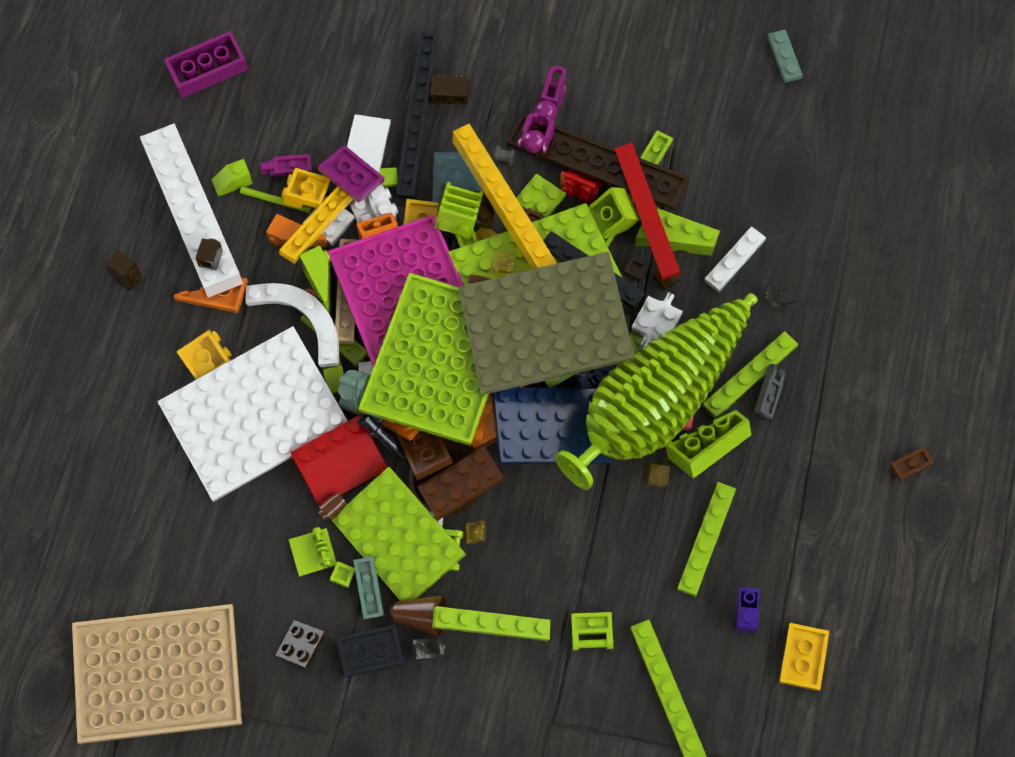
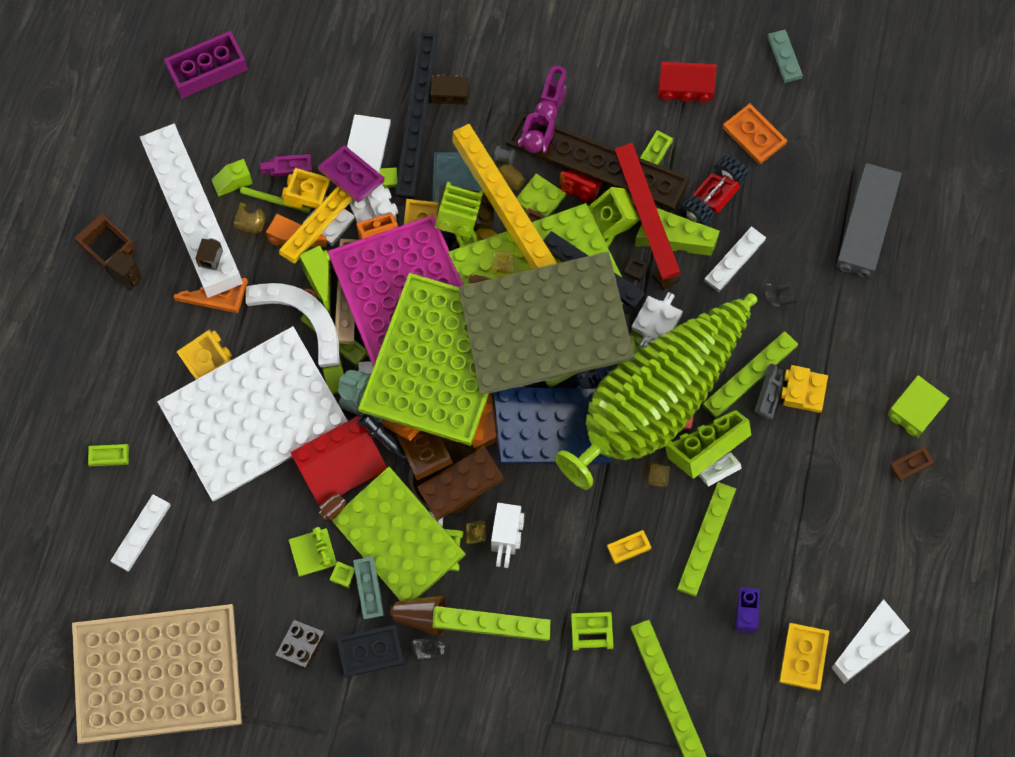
(95, 229): none -> reddish brown window
(108, 455): none -> lime tile
(140, 533): none -> white plate
(248, 222): none -> clear yellow helmet
(506, 532): none -> white brick
(512, 176): none -> clear yellow brick
(629, 547): none -> yellow plate
(687, 81): none -> red slope
(714, 191): none -> plate
(720, 469): none -> white plate
(754, 134): none -> orange plate
(804, 389): none -> yellow plate
(868, 220): none -> dark grey brick
(873, 640): none -> white wedge
(917, 406): none -> lime panel

